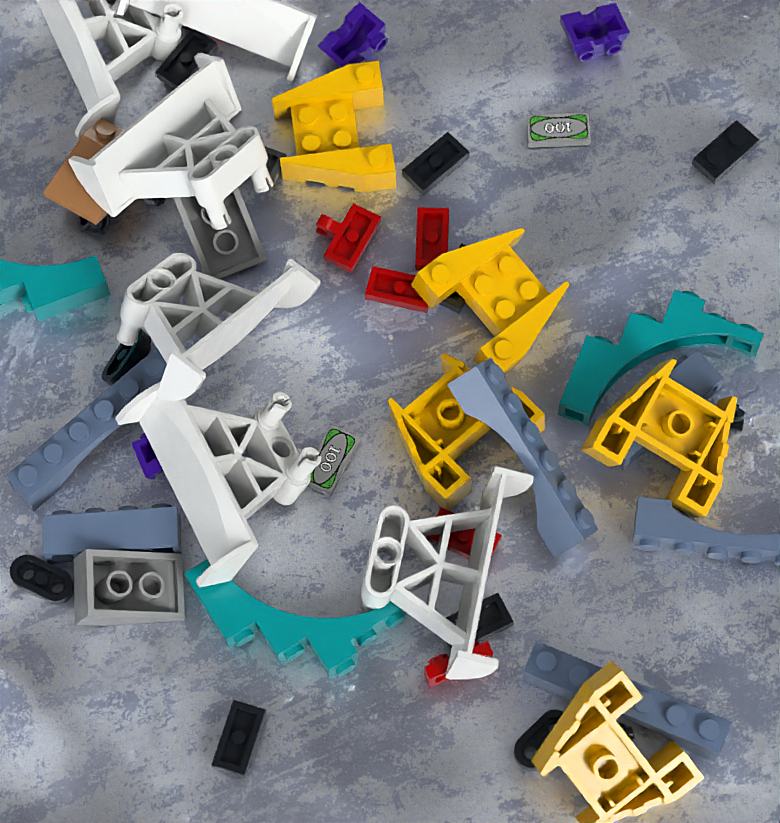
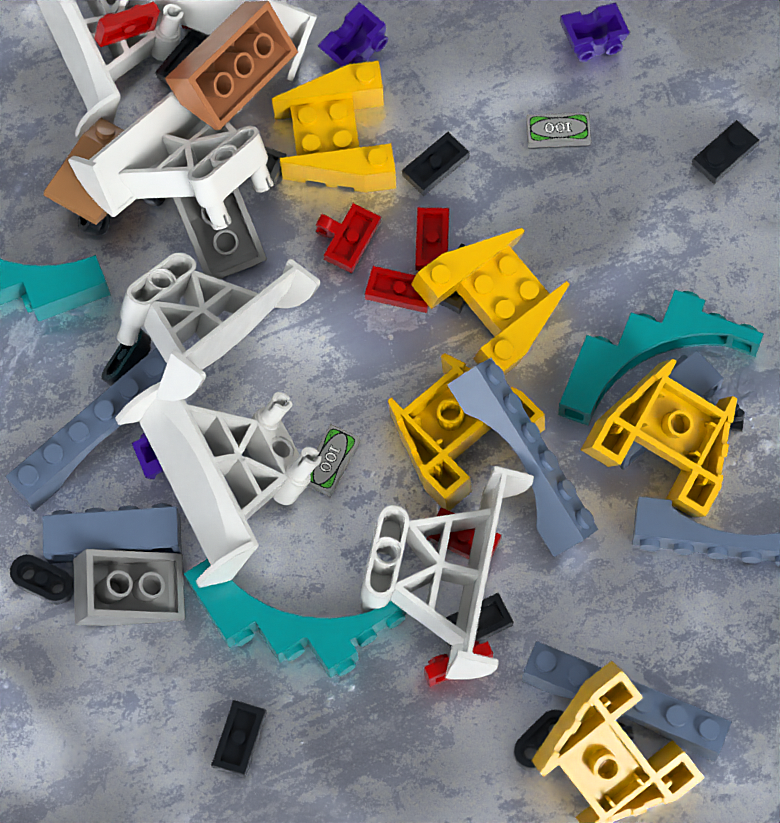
(126, 24): none -> red plate
(232, 64): none -> nougat slope

